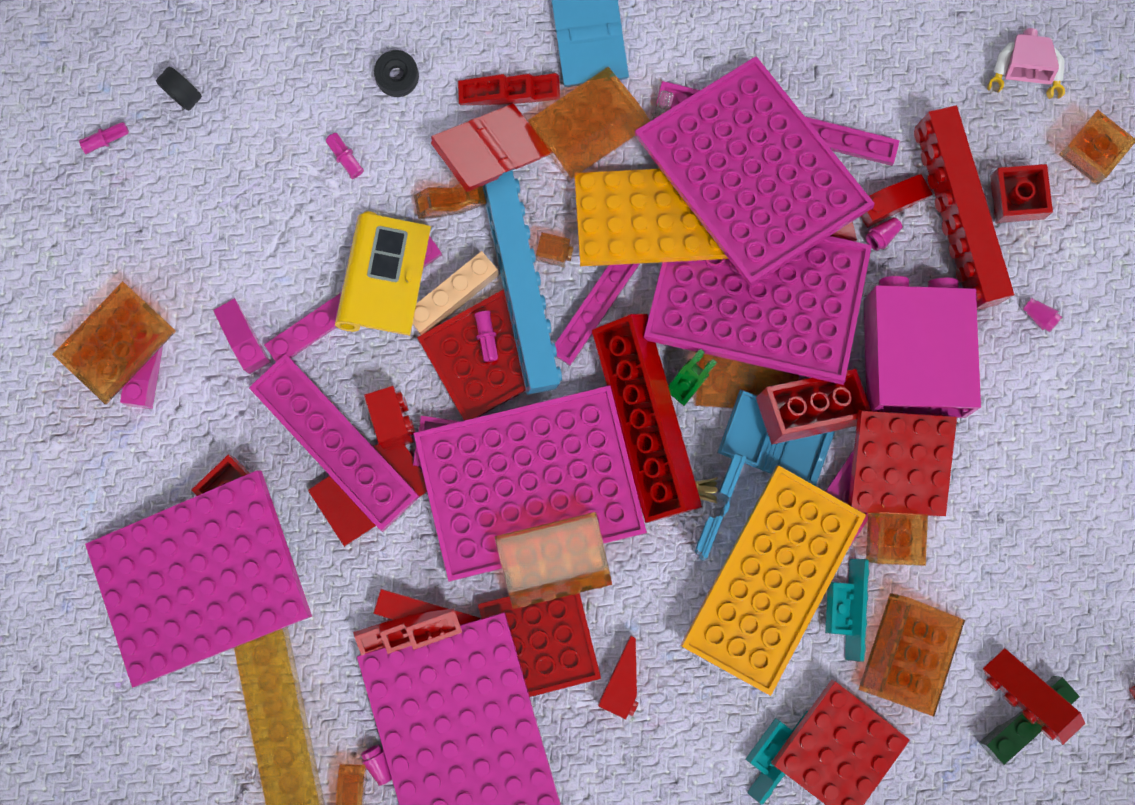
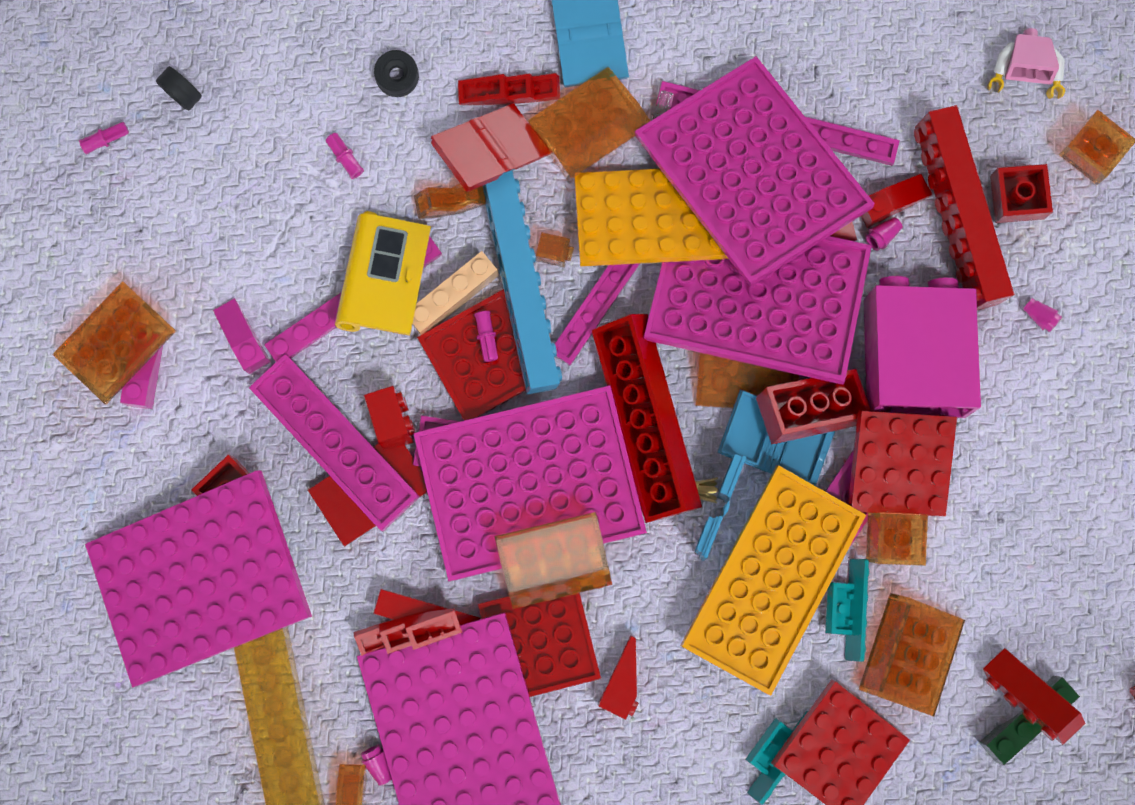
(690, 378): green hinge -> none

